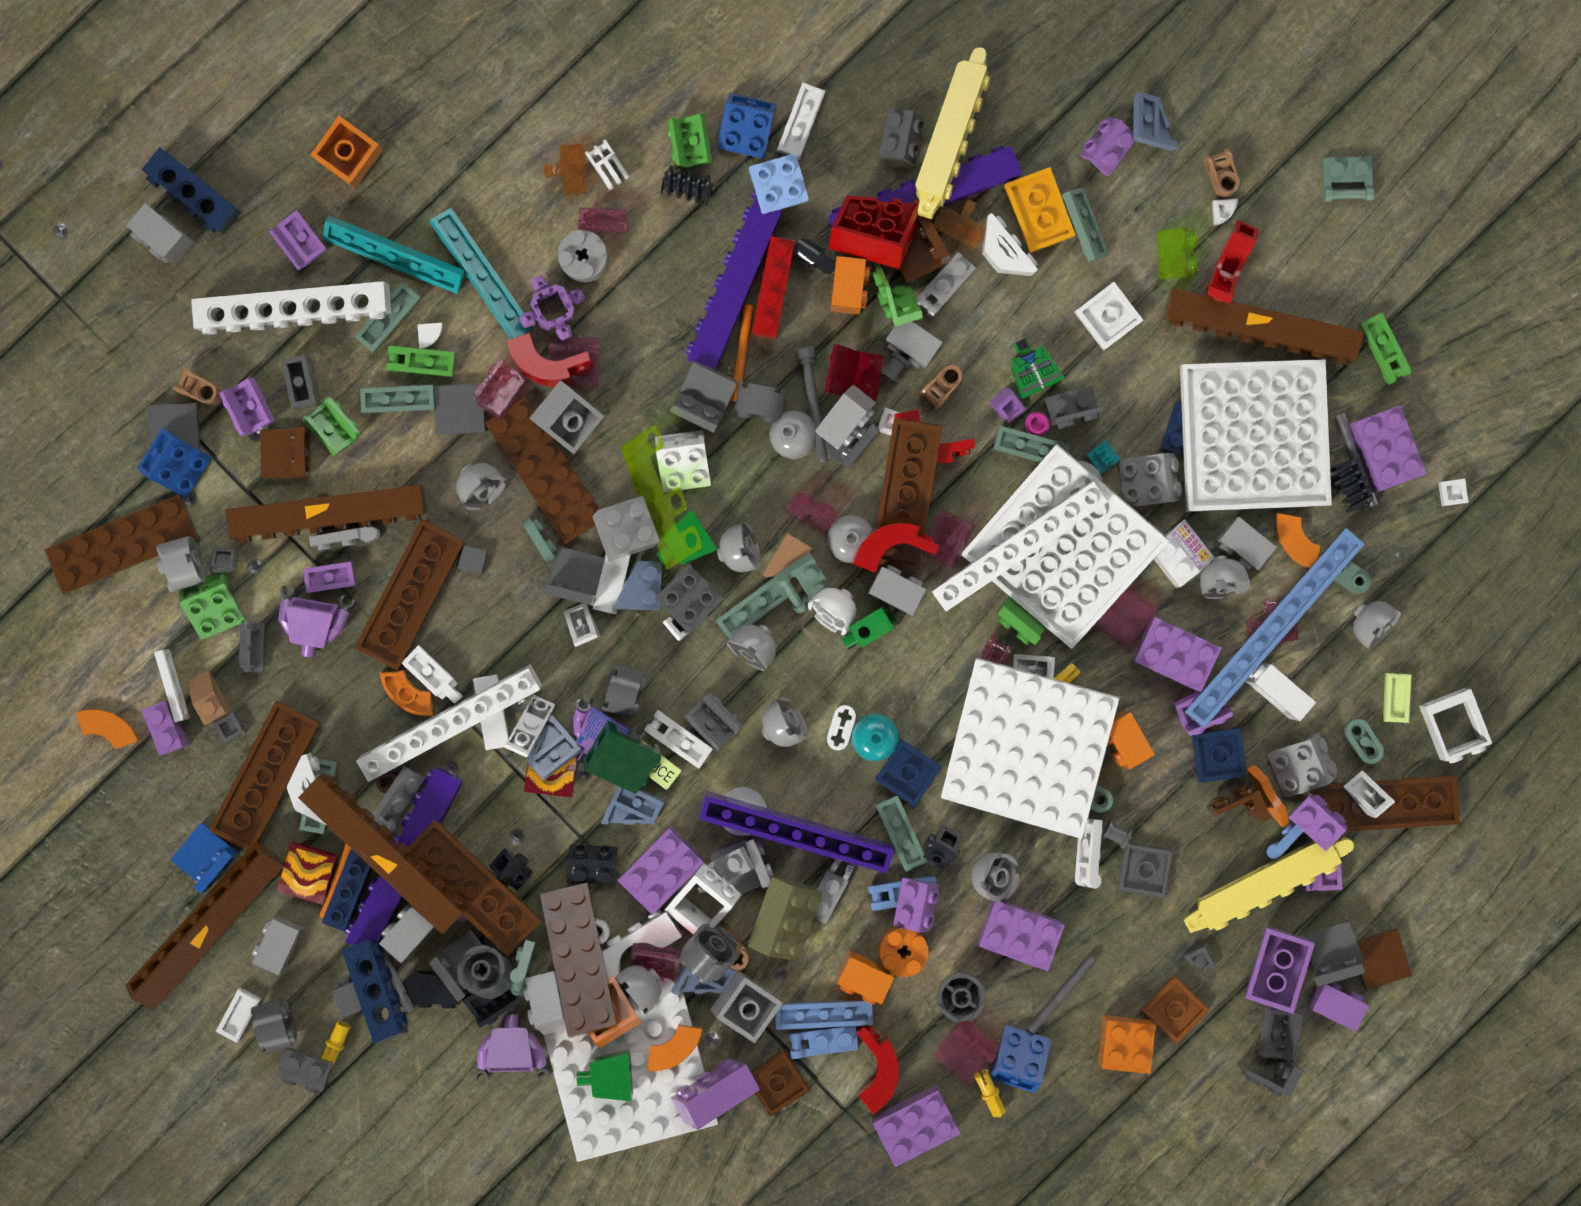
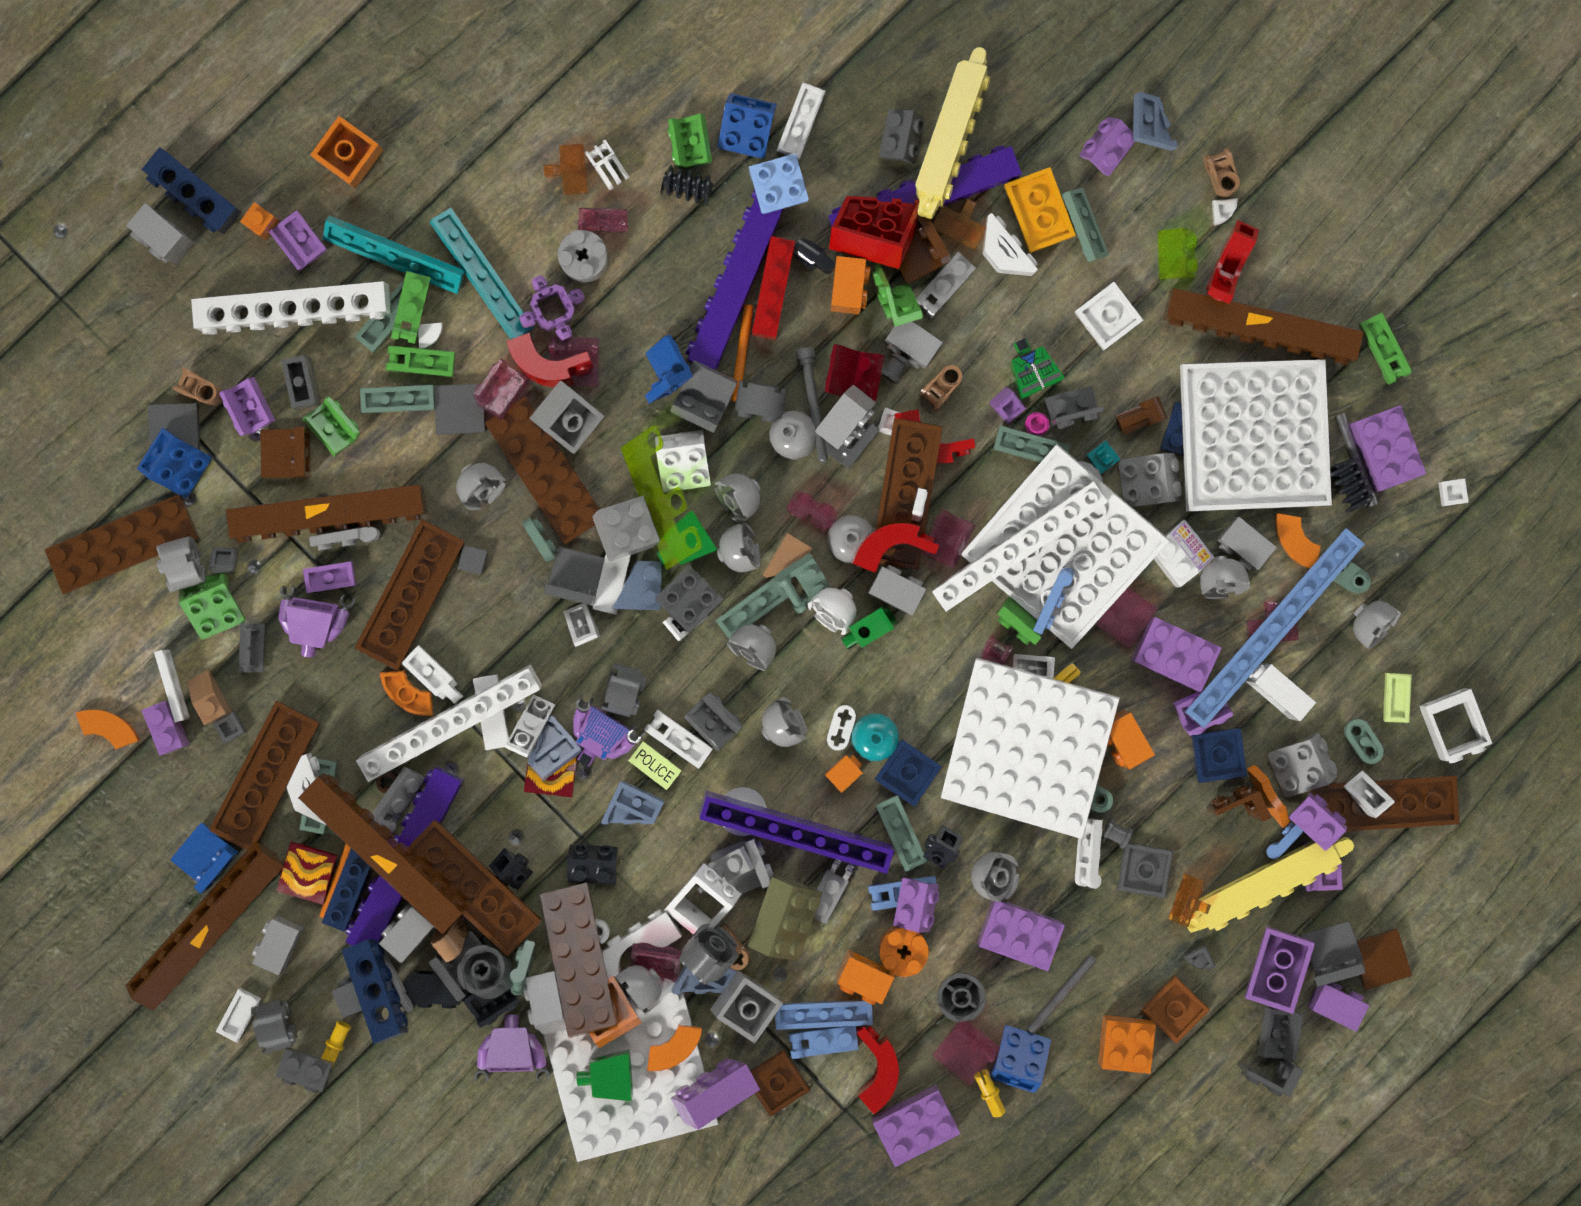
(260, 221): none -> orange brick
(410, 306): none -> bright green plate
(451, 942): none -> medium nougat piece
(621, 759): dark green panel -> none
(661, 870): medium lavender brick -> none
(669, 367): none -> blue bracket
(739, 495): none -> light grey cylinder
(844, 772): none -> orange brick
(919, 504): none -> white tile
(1054, 599): none -> medium blue plate
(1145, 414): none -> reddish brown piece
(1187, 900): none -> clear orange plate
(1347, 171): sand green plate -> none

